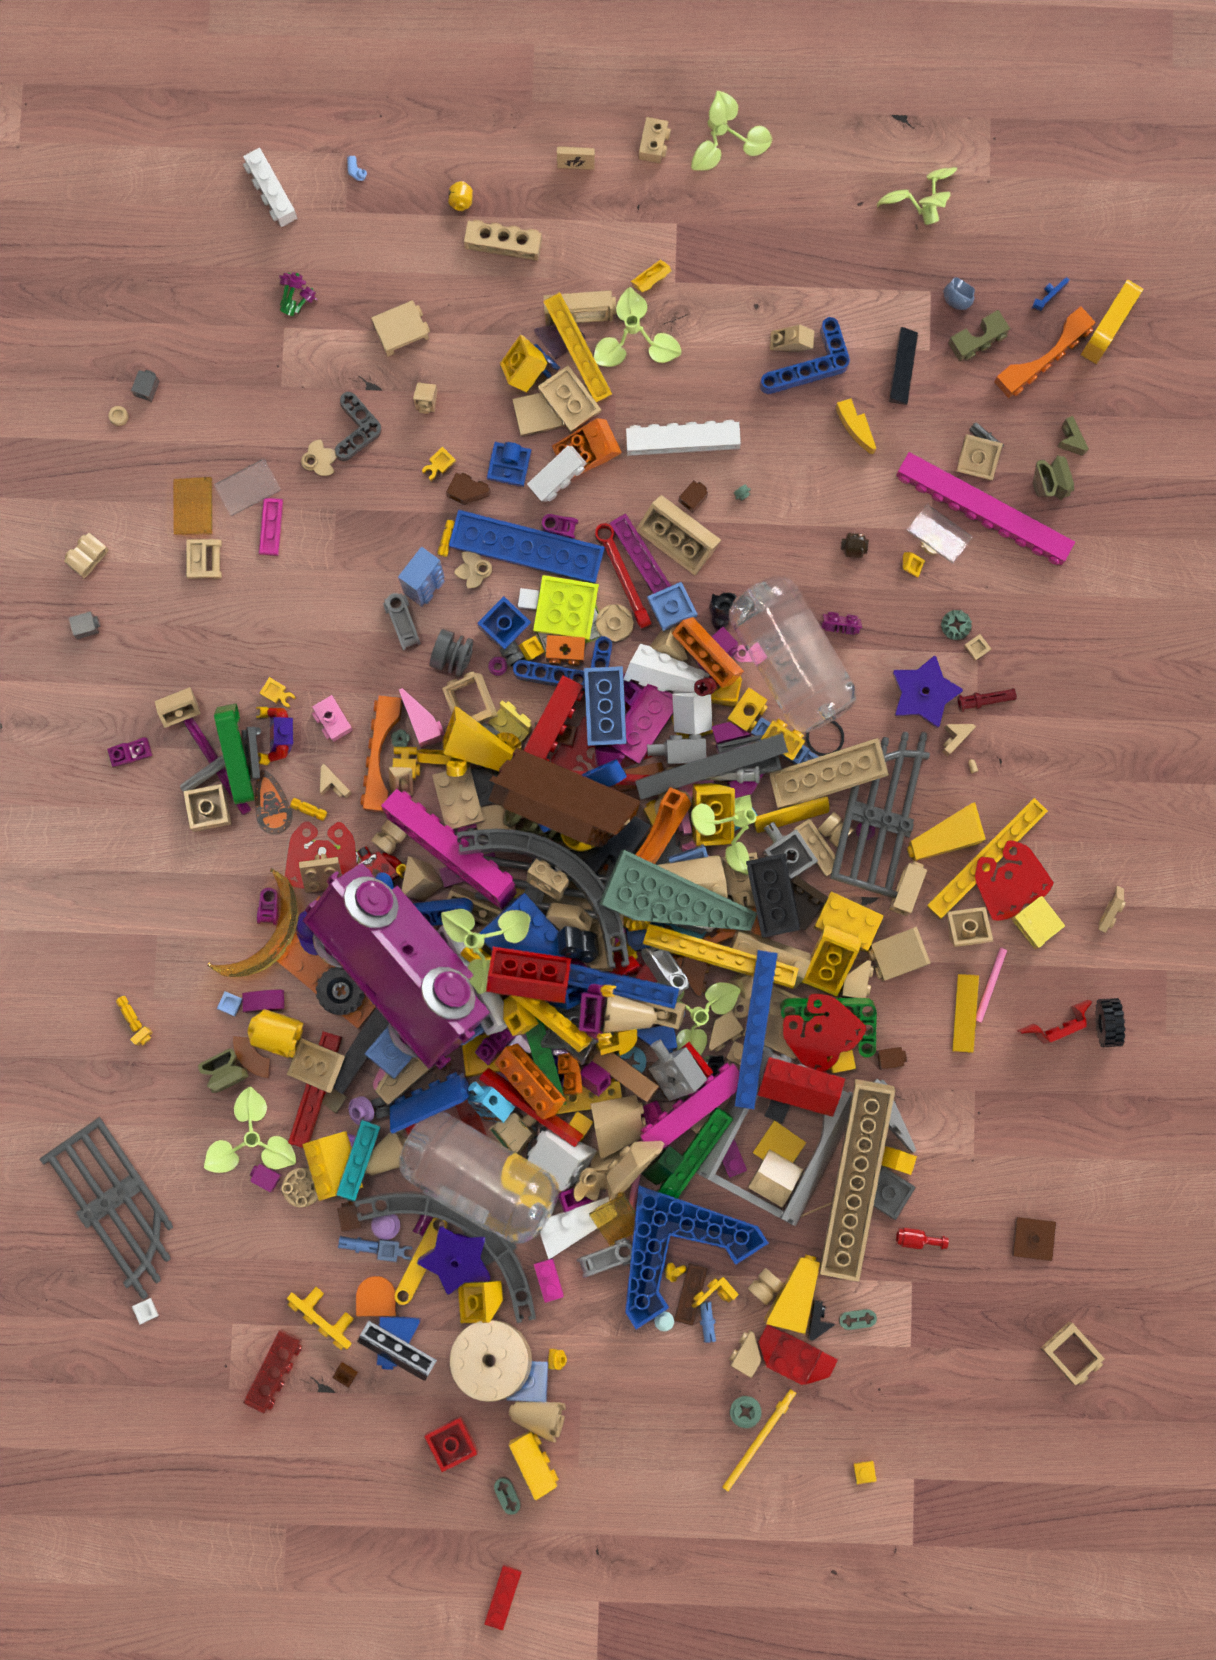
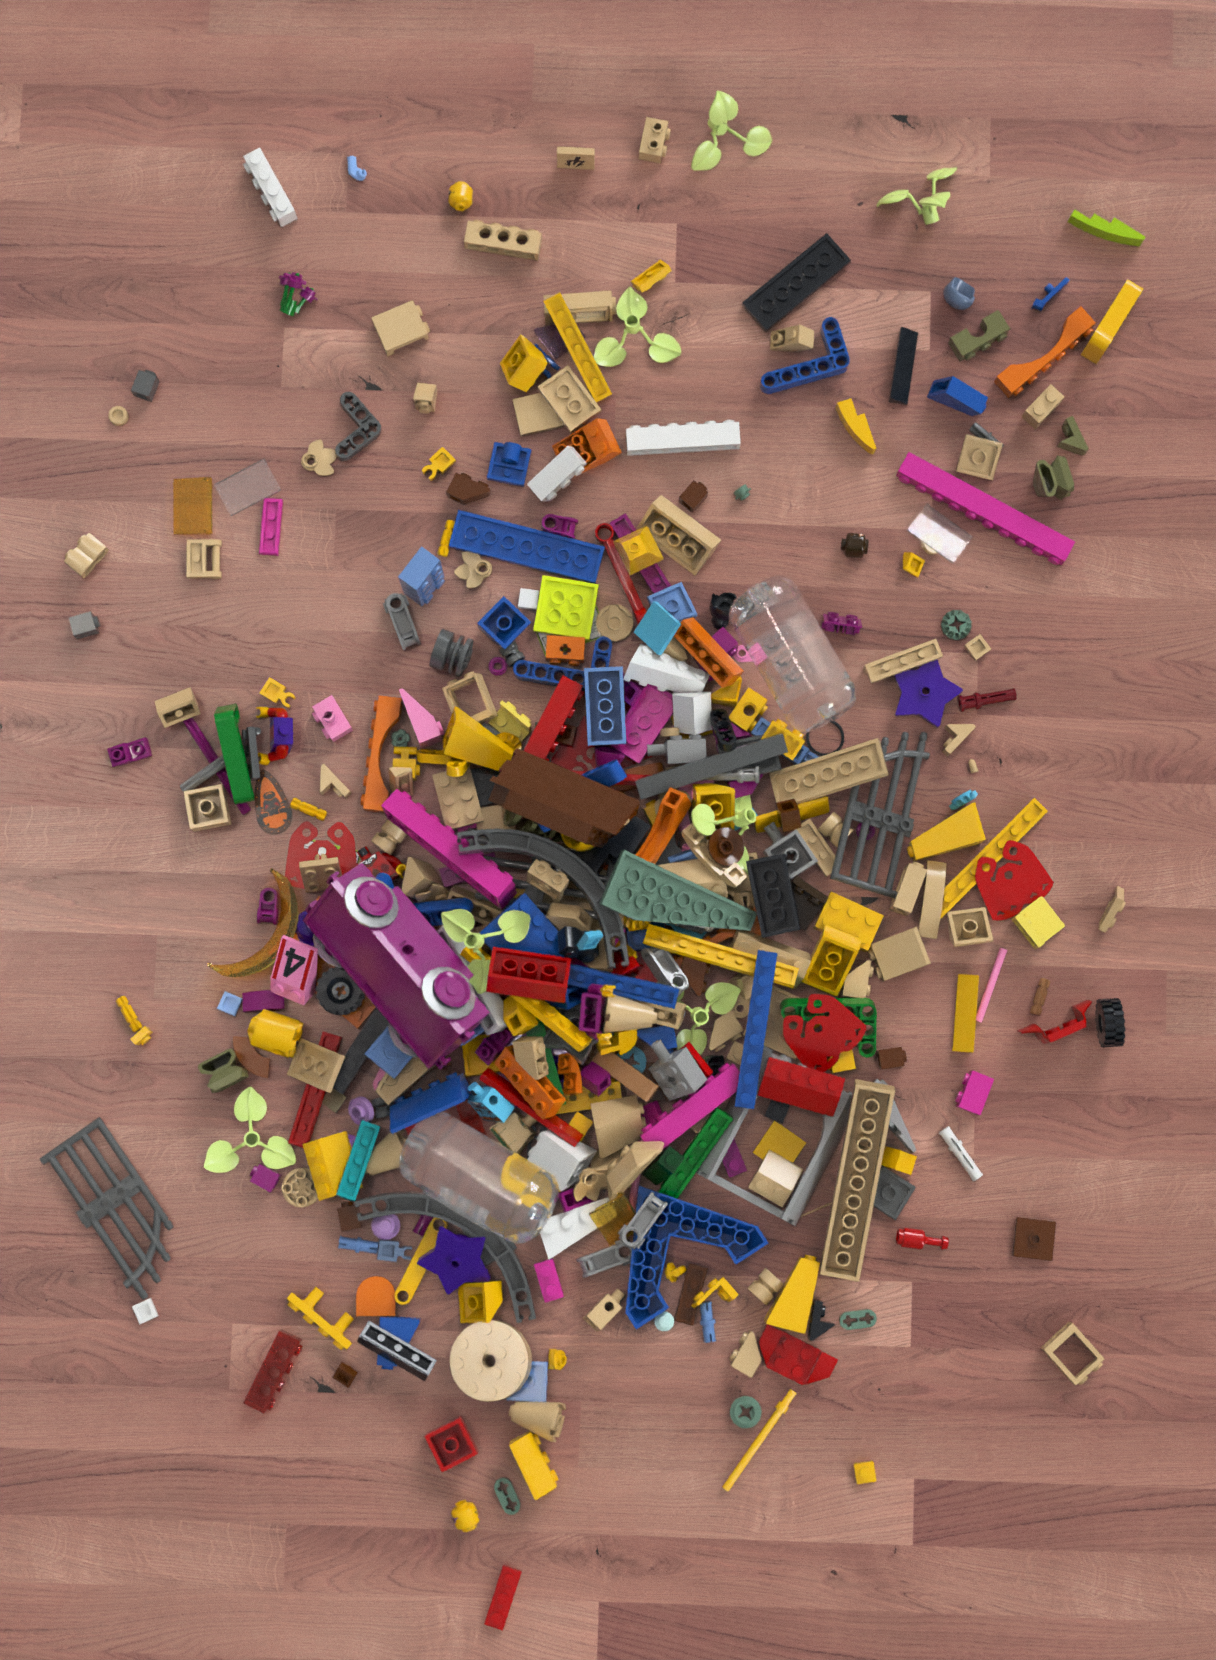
(294, 970): none -> bright pink slope
(436, 893): none -> tan plate
(465, 1516): none -> yellow head
(531, 648): yellow plate -> none
(531, 1055): none -> tan slope
(589, 940): none -> medium azure tile
(598, 1316): none -> tan torso
(638, 550): none -> yellow slope
(643, 1220): none -> light grey piece
(657, 628): none -> medium azure tile
(669, 731): none -> tan tile
(709, 688): dark red pin -> none
(722, 735): none -> black beam
(731, 875): none -> tan slope
(733, 846): none -> reddish brown dish
(788, 815): none -> reddish brown brick
(796, 282): none -> black plate
(903, 661): none -> tan fence
(932, 899): none -> tan slope
(956, 1147): none -> white pin
(958, 396): none -> blue slope
(963, 799): none -> medium azure gear
(974, 1092): none -> dark pink brick
(1040, 996): none -> medium nougat axle
(1043, 406): none -> tan brick
(1114, 231): none -> lime slope

